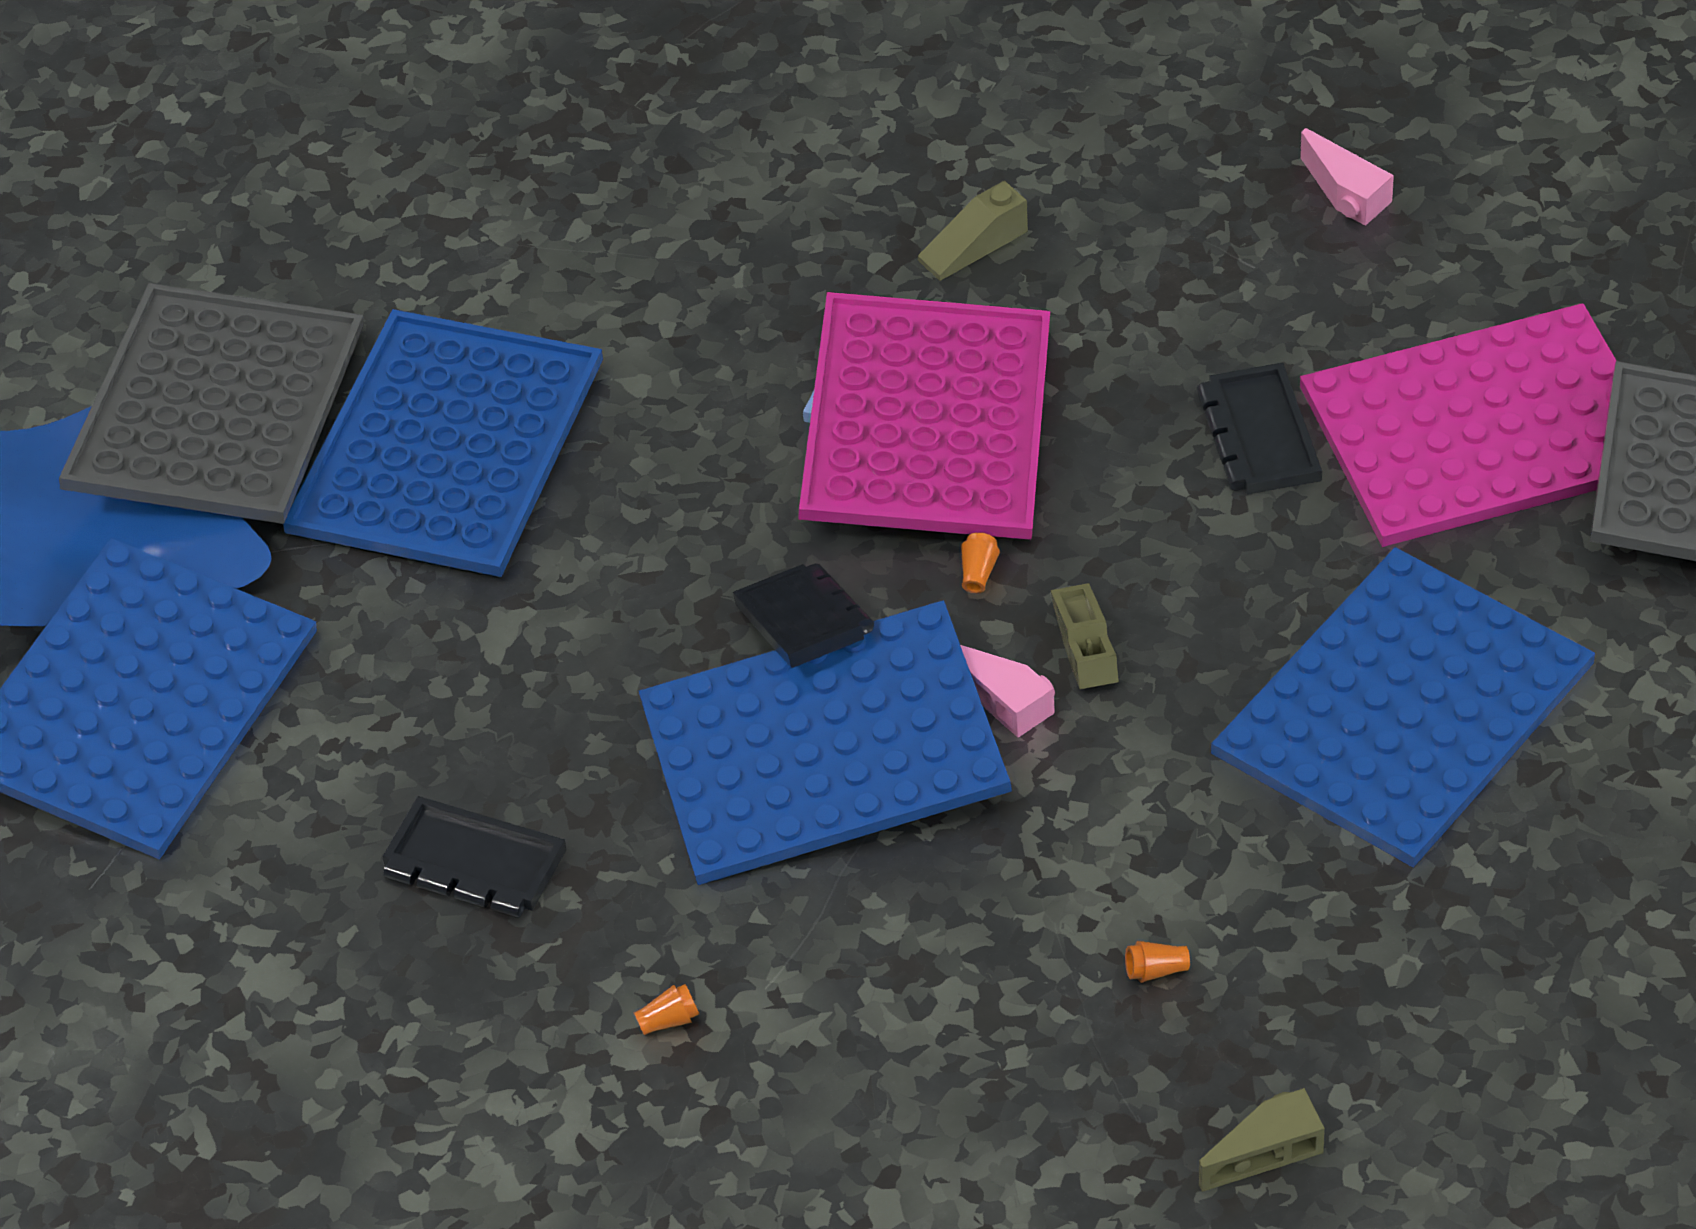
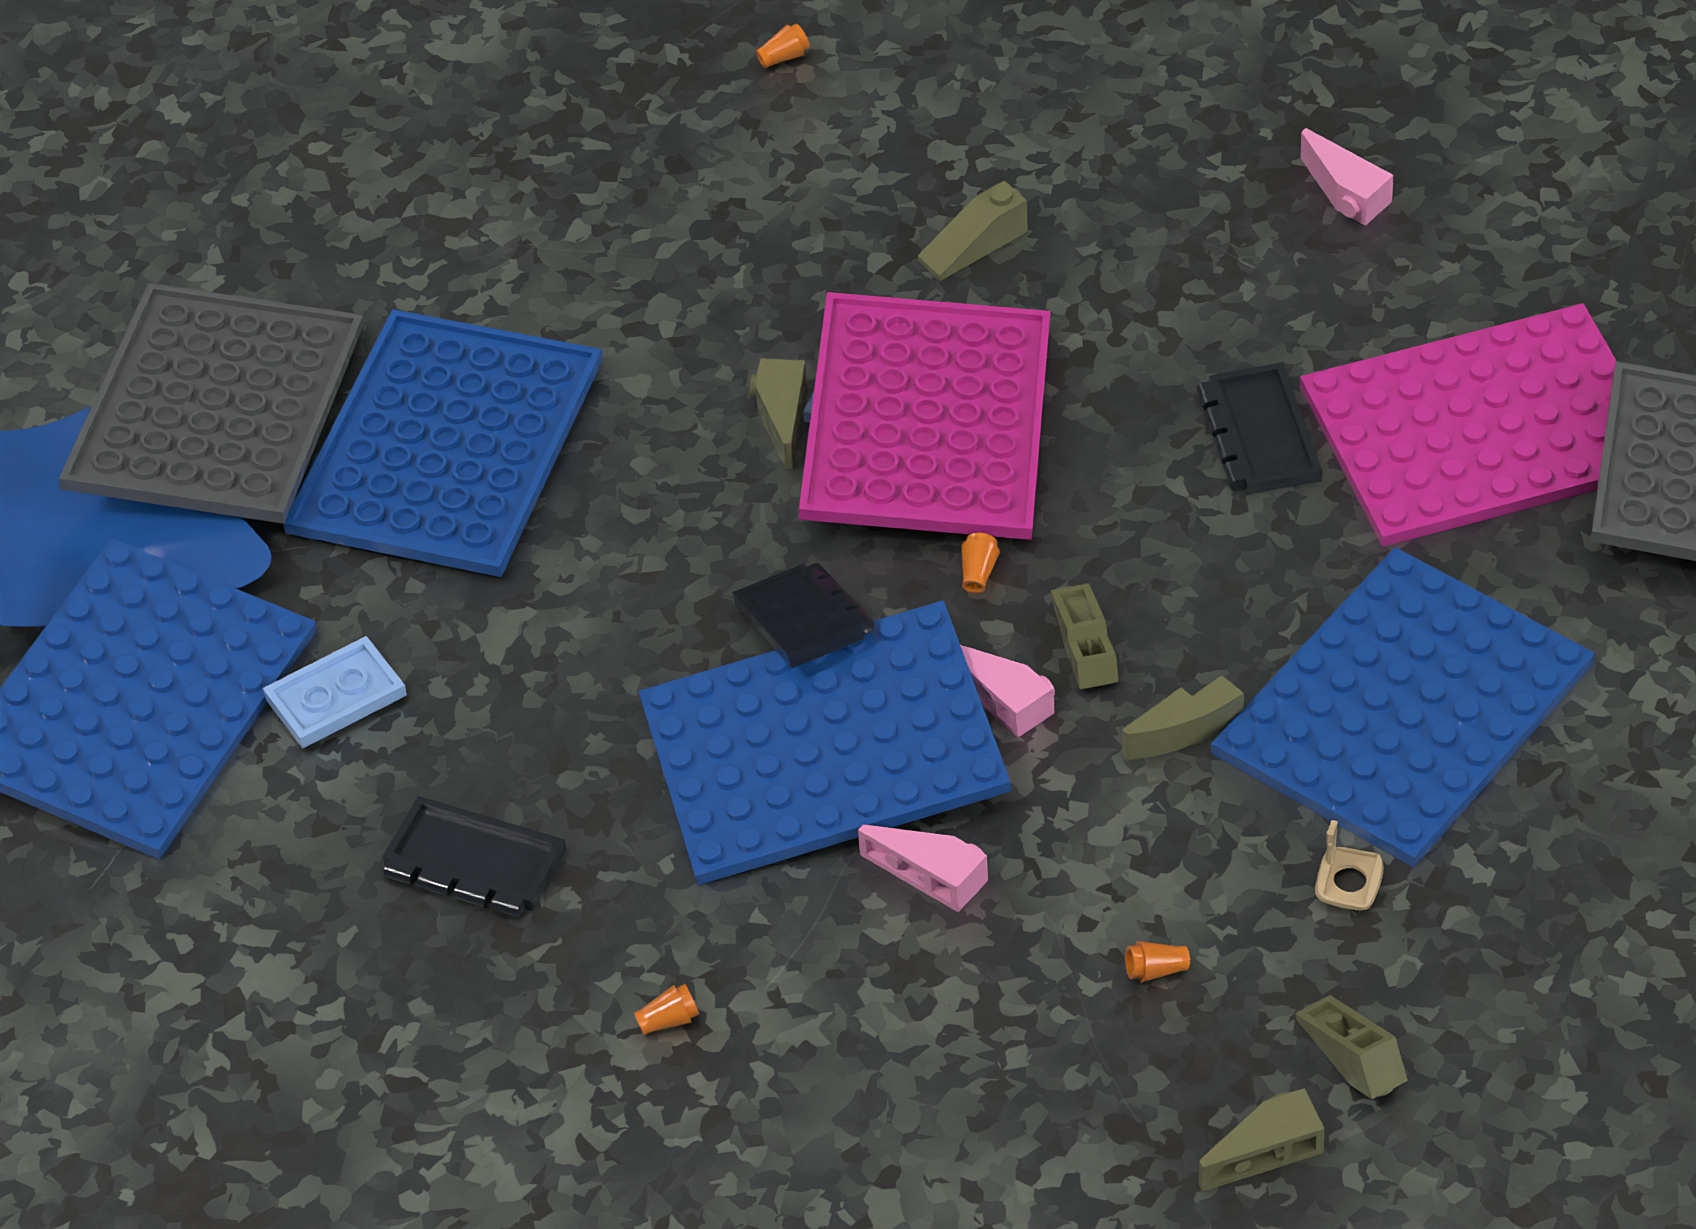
(334, 692): none -> light blue plate
(780, 398): none -> olive slope
(783, 46): none -> orange cone
(928, 861): none -> bright pink slope
(1183, 720): none -> olive slope
(1341, 858): none -> tan piece
(1355, 1046): none -> olive slope

